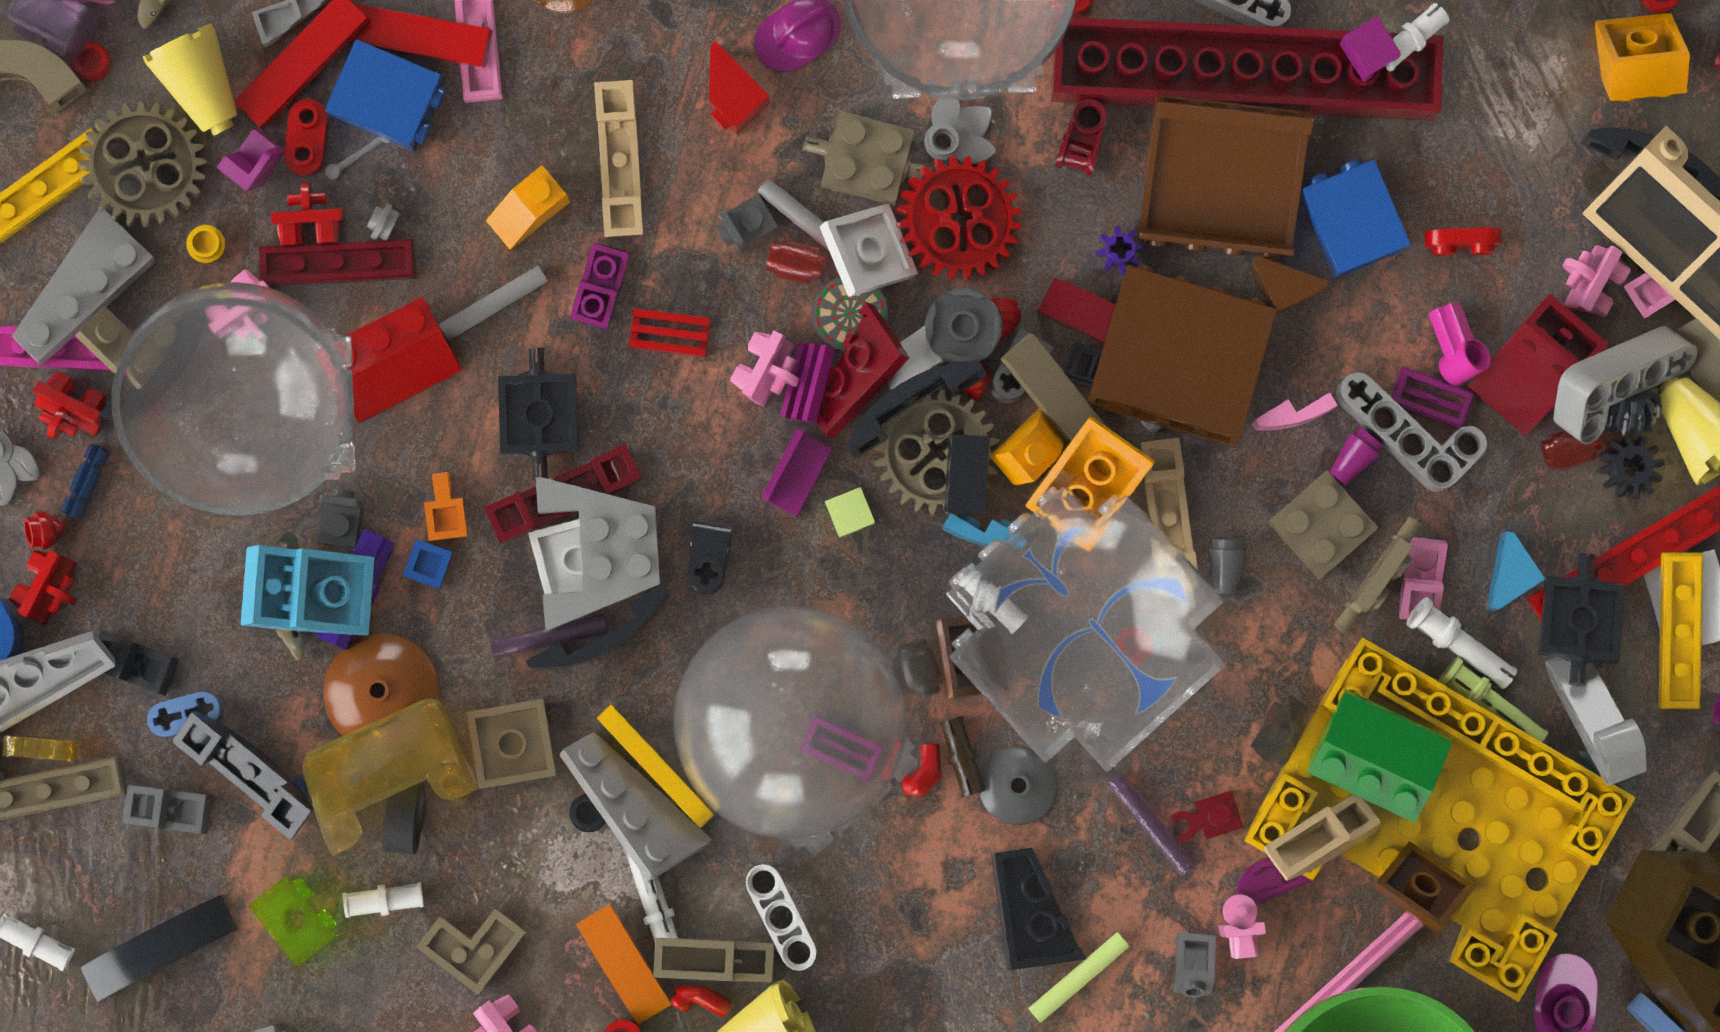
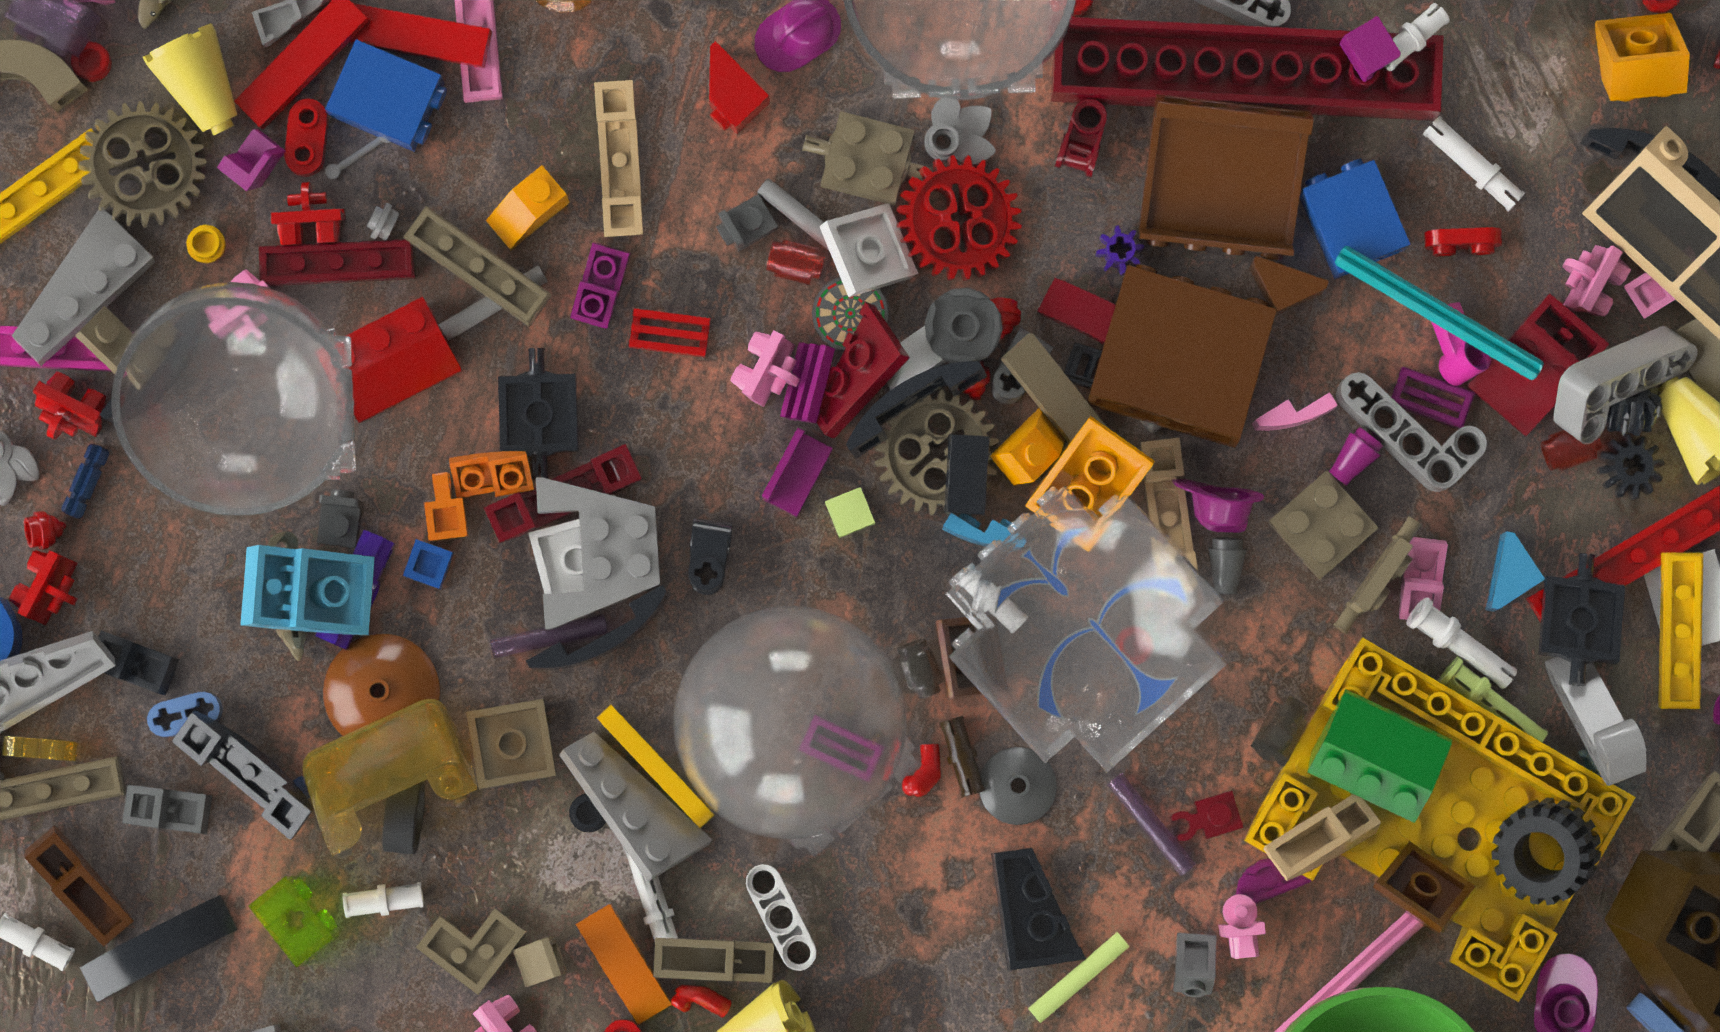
(78, 885): none -> reddish brown slope
(477, 266): none -> dark tan tile
(491, 472): none -> orange slope
(540, 961): none -> dark tan slope
(1220, 507): none -> magenta piece
(1439, 313): none -> teal axle
(1474, 164): none -> white pin
(1522, 869): none -> black tyre

